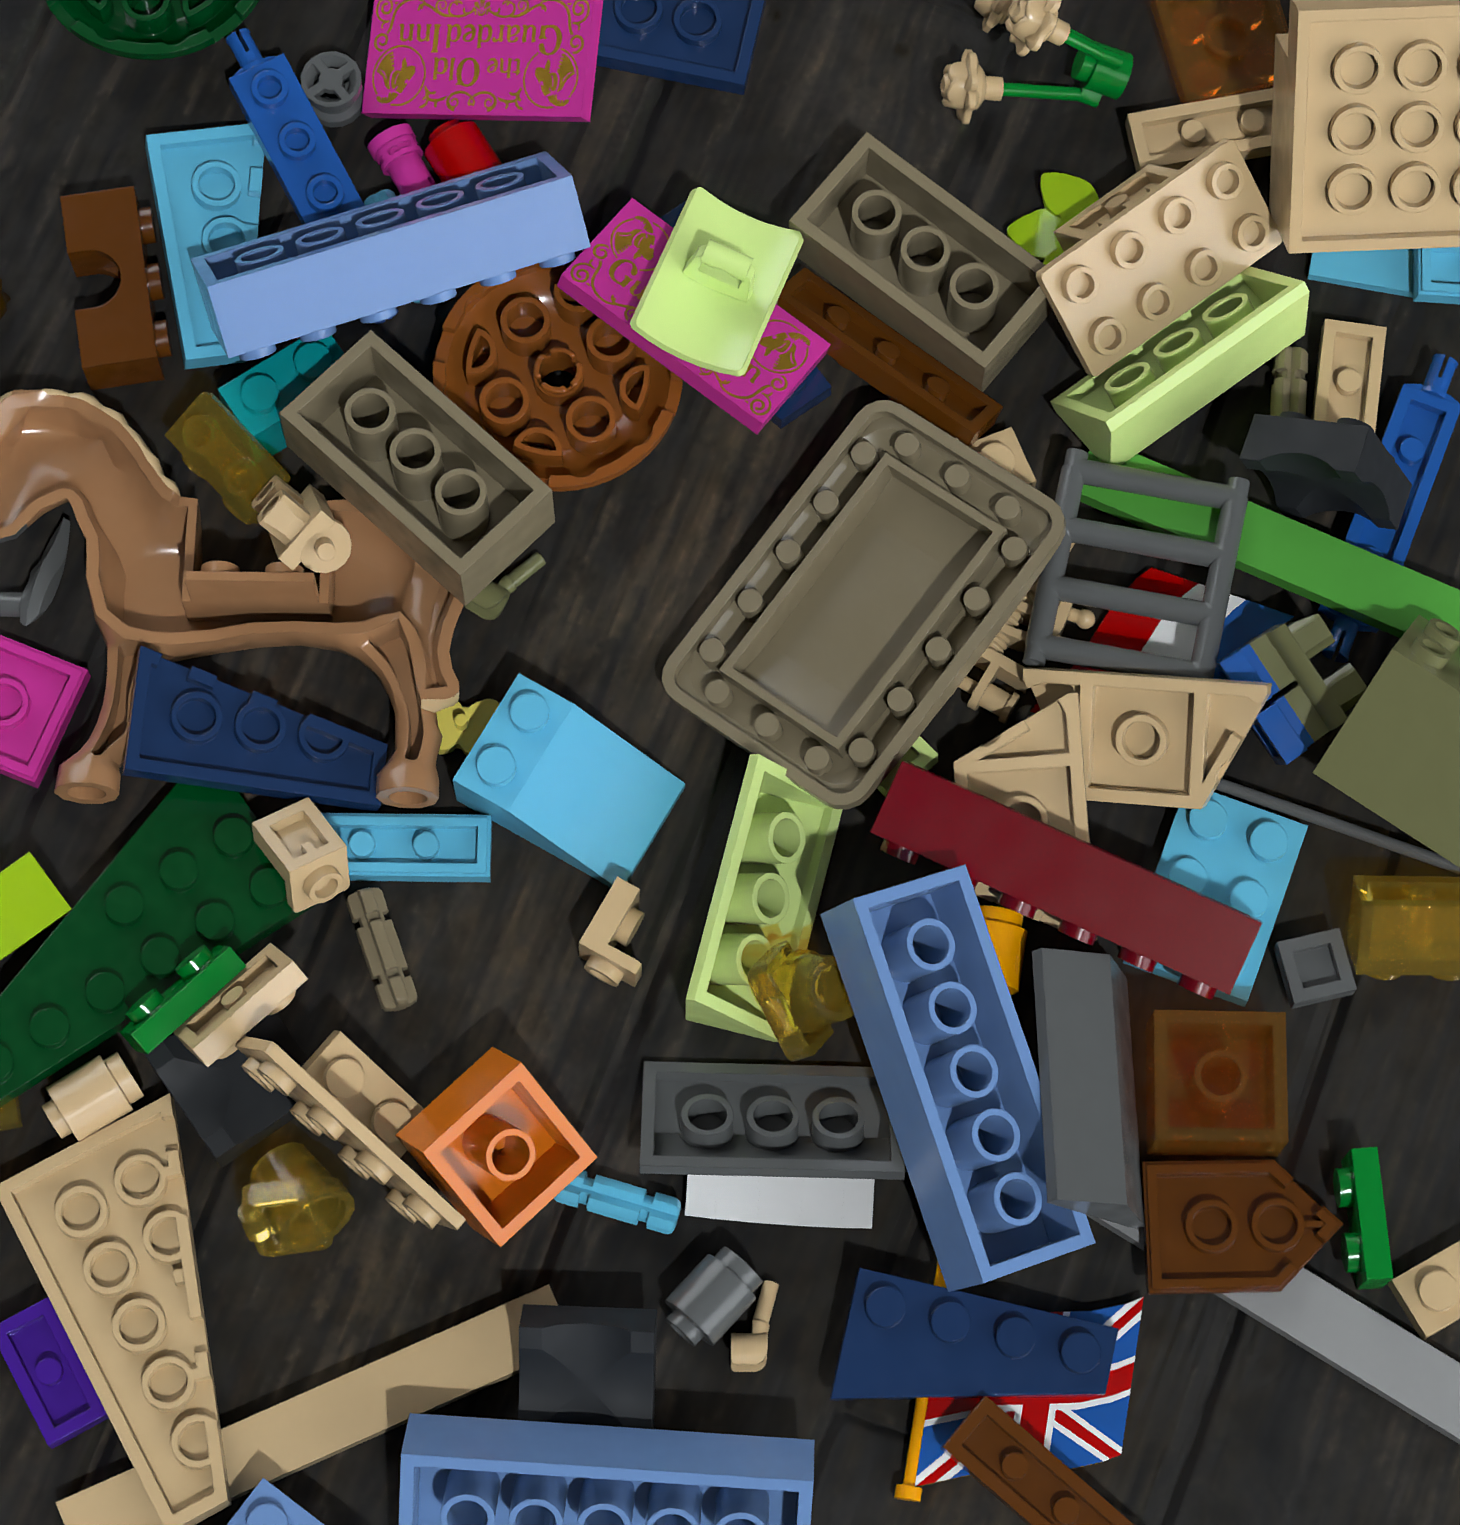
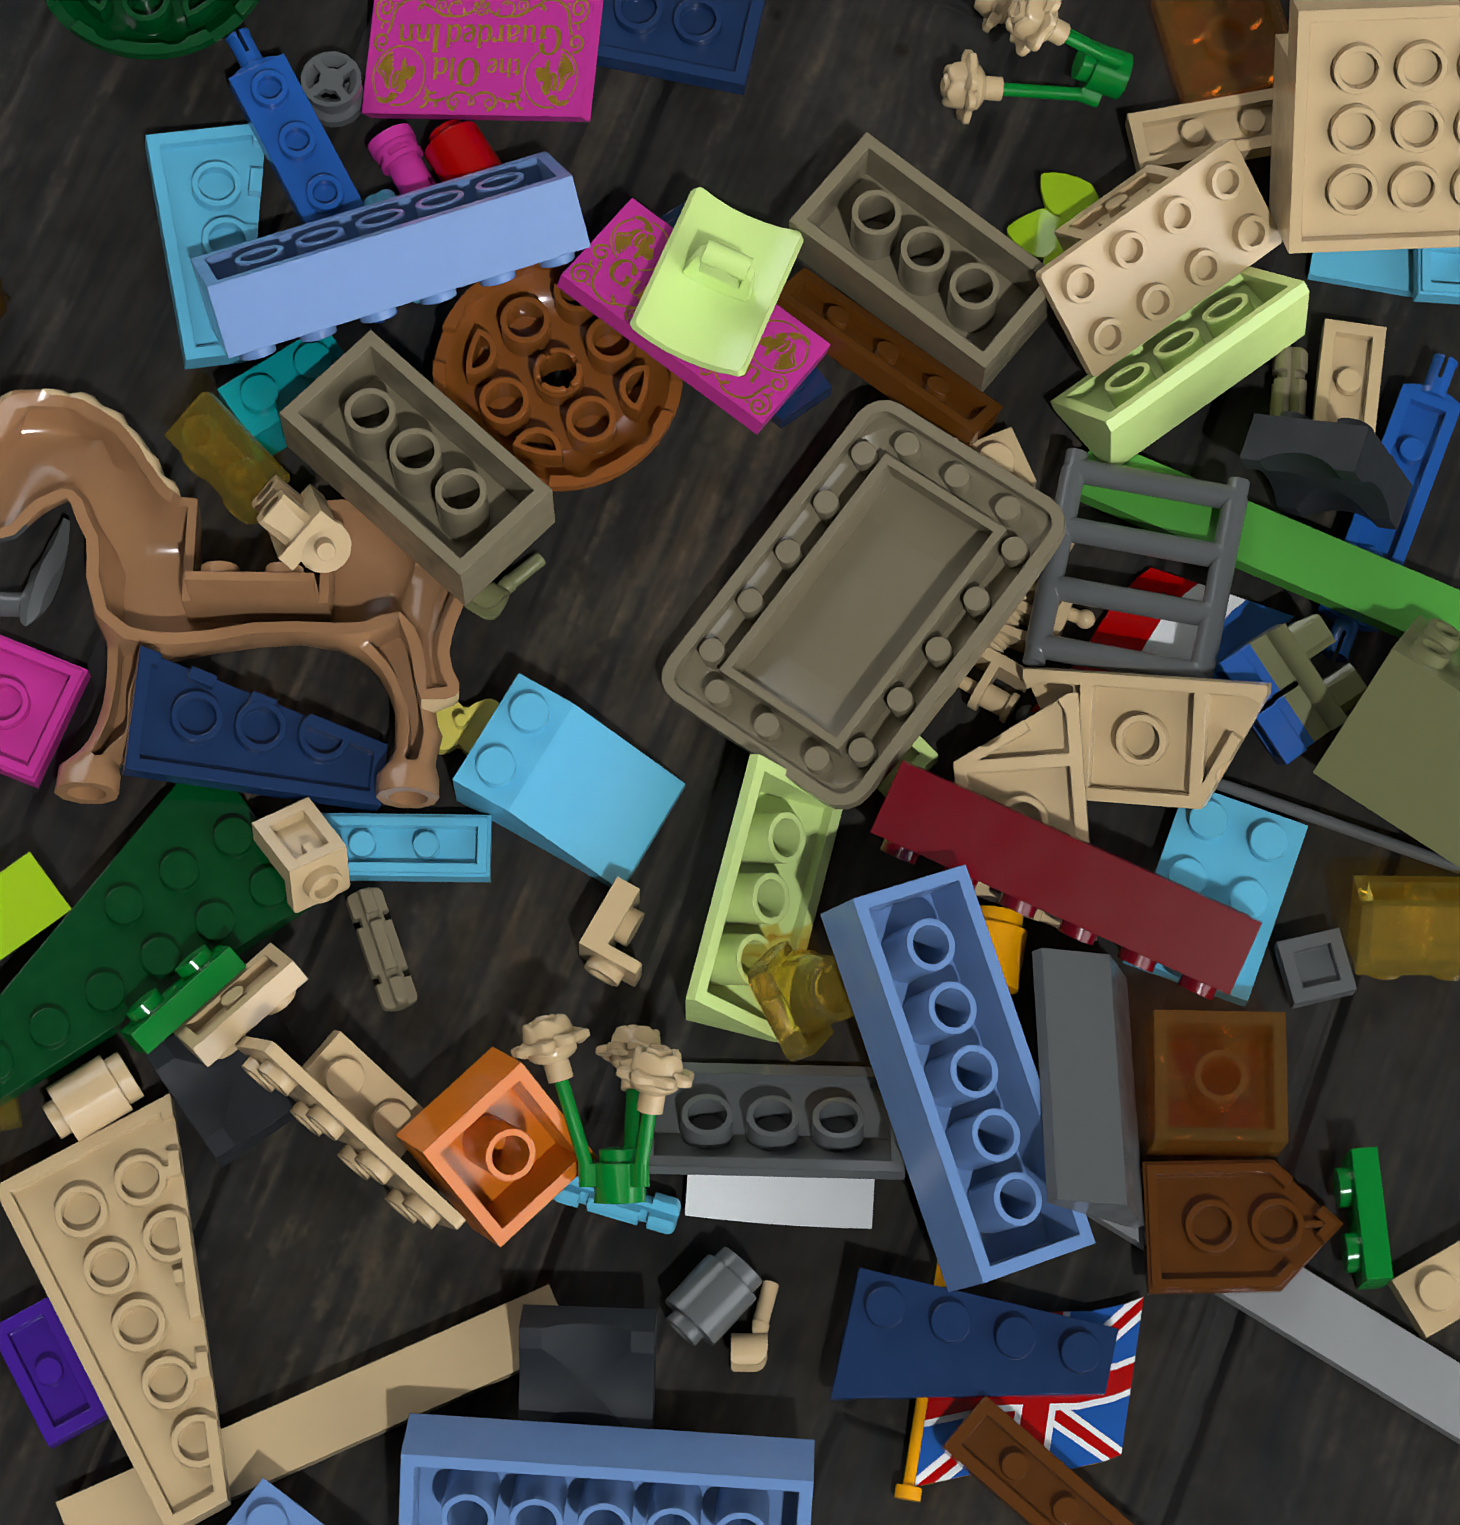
(110, 237): reddish brown arch -> none
(298, 1199): clear yellow piece -> none
(647, 1076): none -> plant

